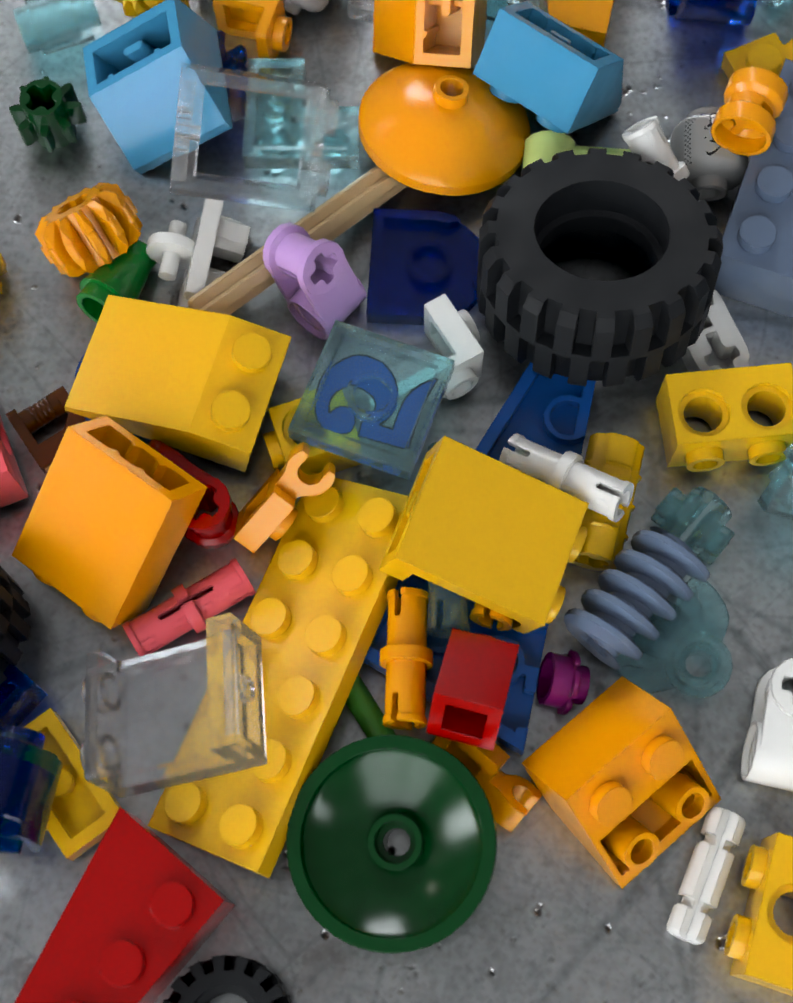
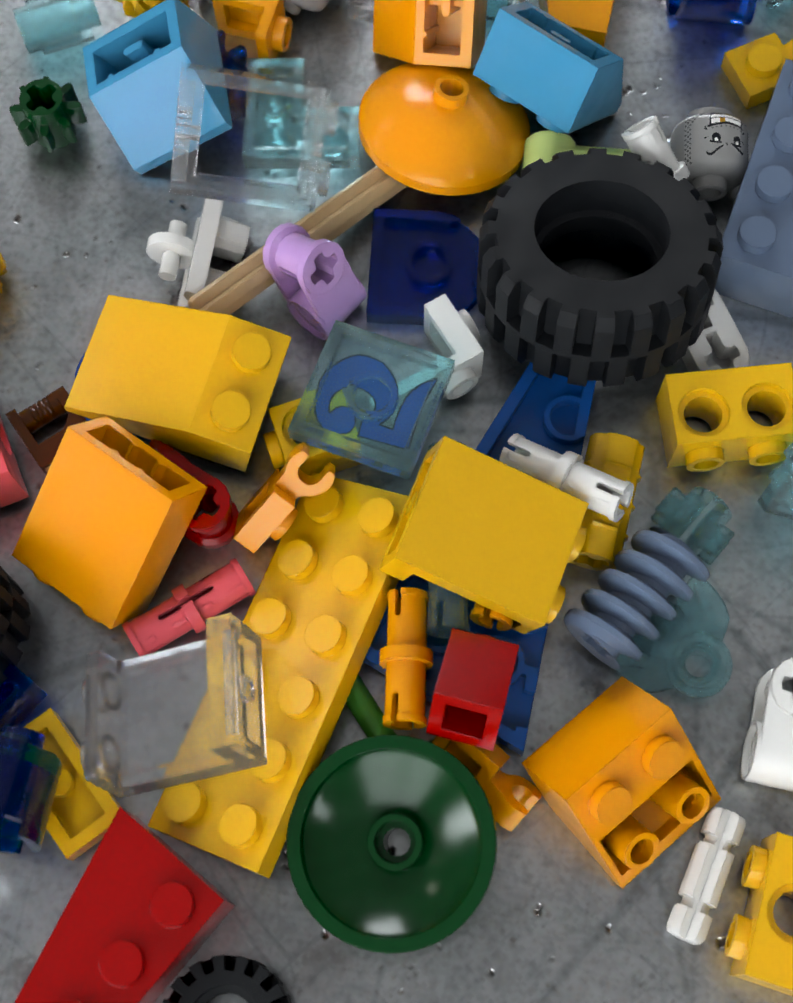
(89, 229): light orange gear -> none
(121, 278): green cone -> none
(562, 681): magenta plate -> none
(753, 102): light orange wheel -> none

